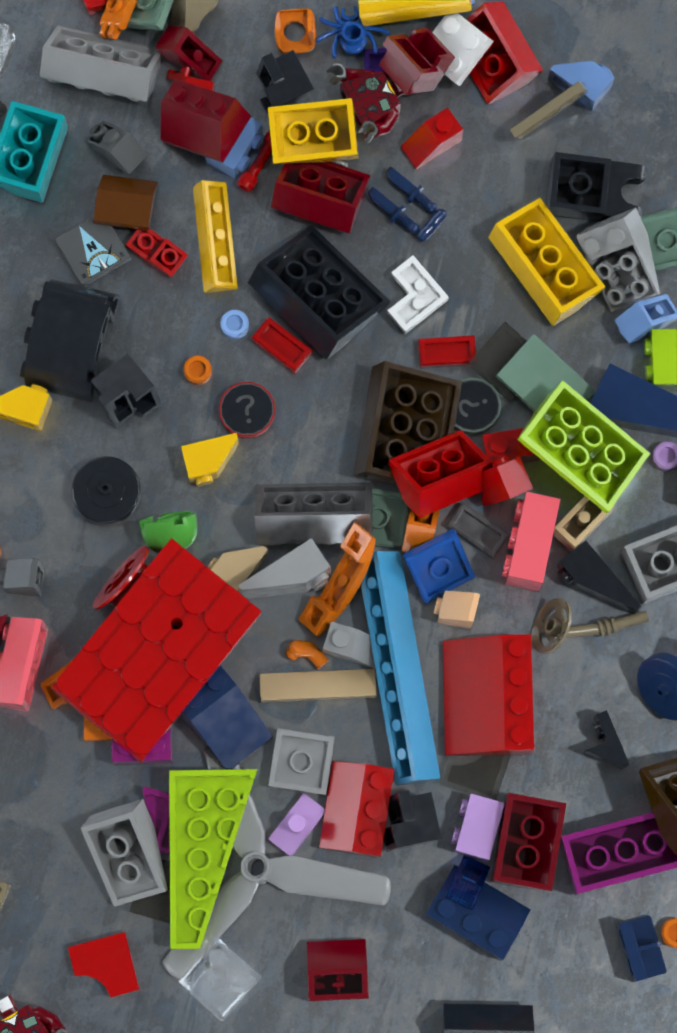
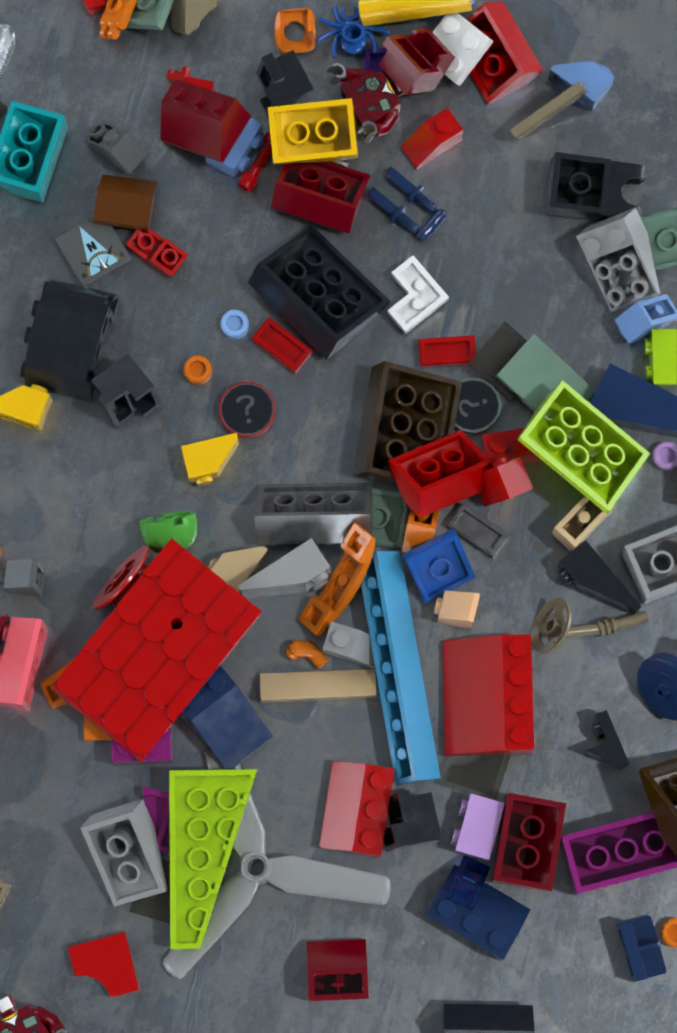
(100, 64): light grey slope -> none
(106, 490): black wheel -> none
(185, 49): dark red slope -> none
(214, 236): yellow slope -> none
(220, 980): clear slope -> none
(297, 825): lavender tile -> none
(301, 762): light grey plate -> none
(530, 541): coral brick -> none
(545, 261): yellow slope -> none

